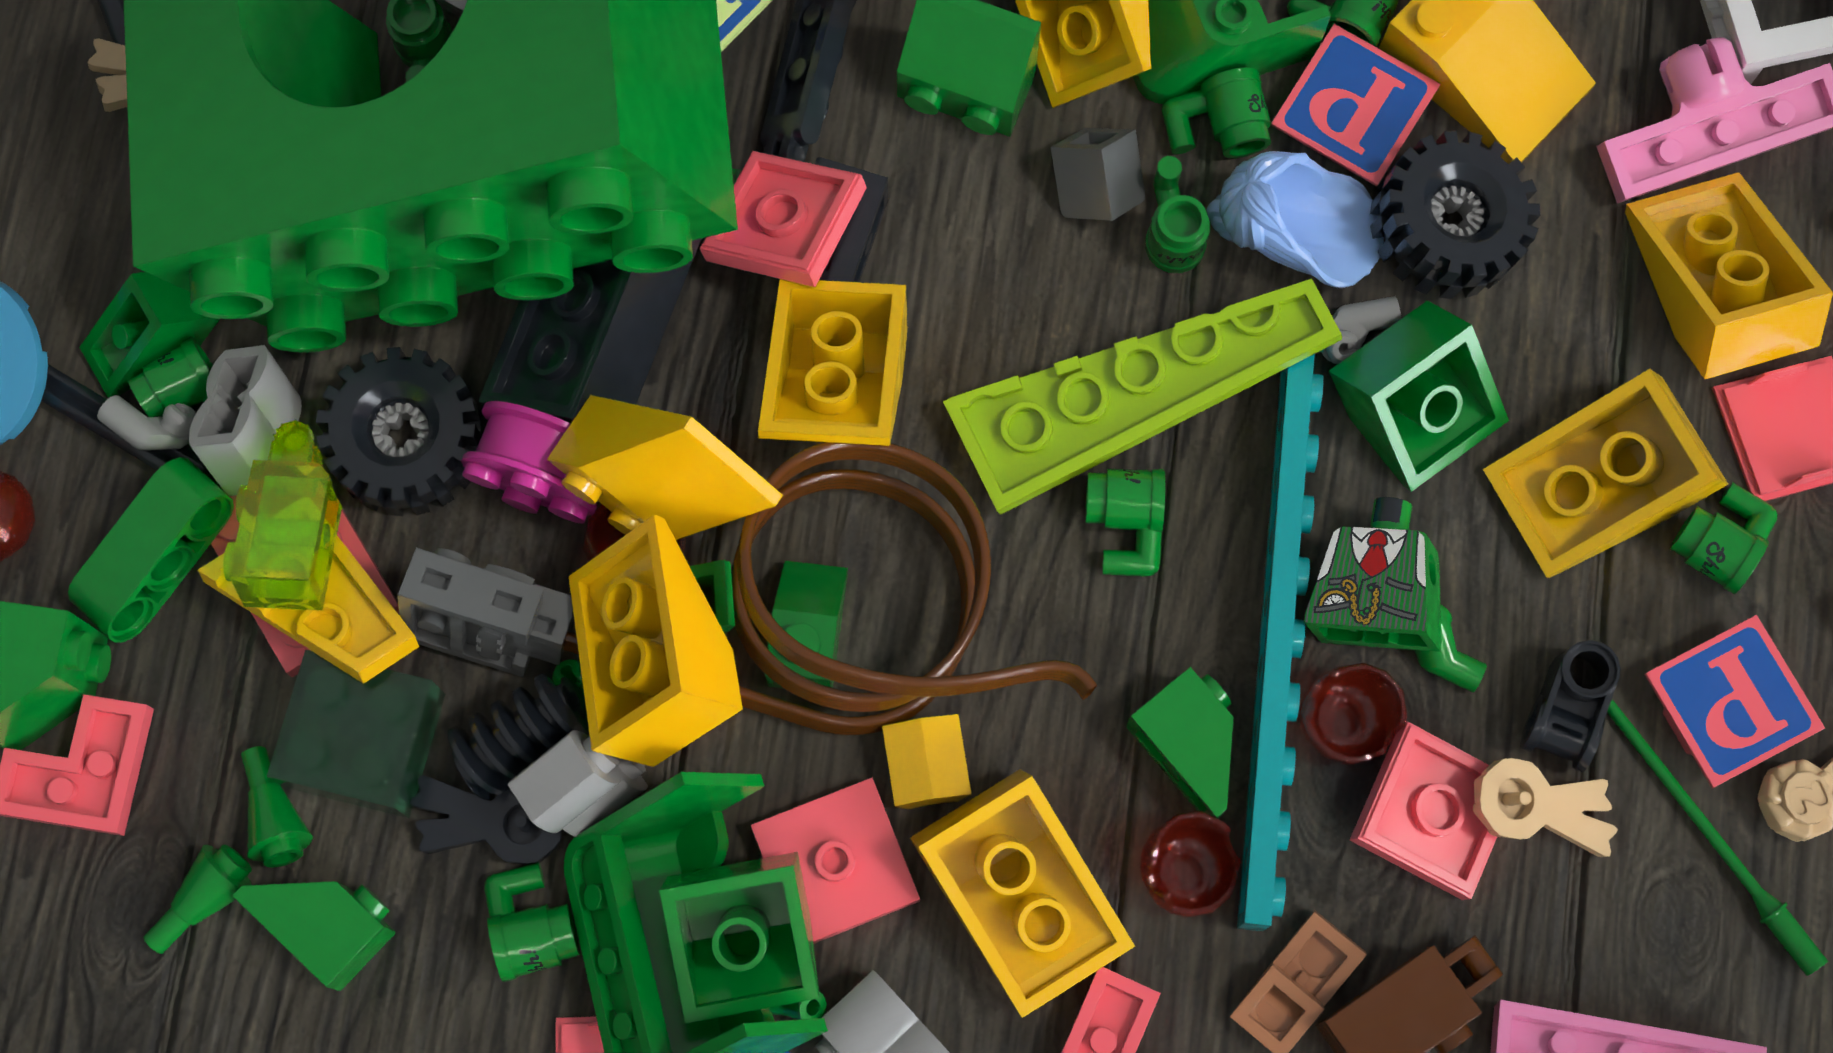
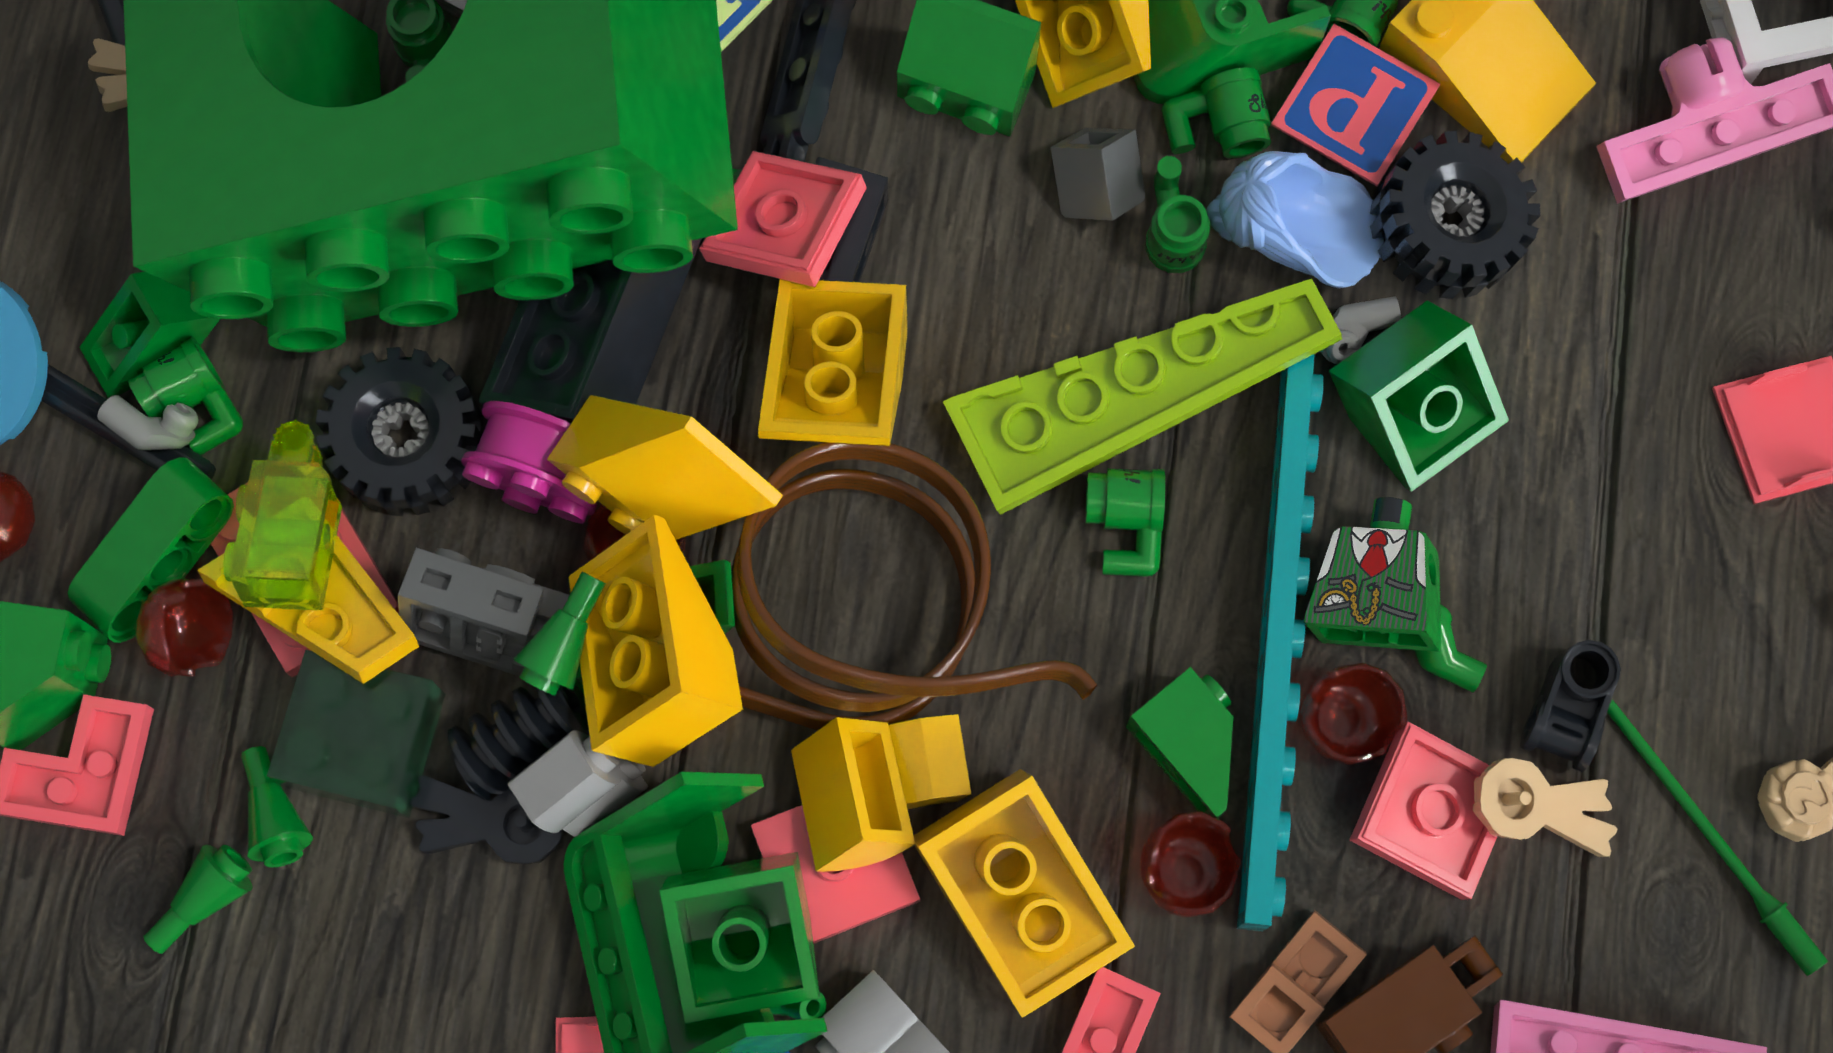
(184, 627): none -> clear red hair
(243, 409): light grey brick -> none
(322, 925): green slope -> none
(530, 937): green piece -> none
(557, 647): none -> green cone
(810, 611): green slope -> none
(852, 795): none -> yellow brick
(1605, 474): yellow slope -> none
(1723, 547): green piece -> none
(1728, 275): yellow slope -> none
(1733, 701): piece -> none

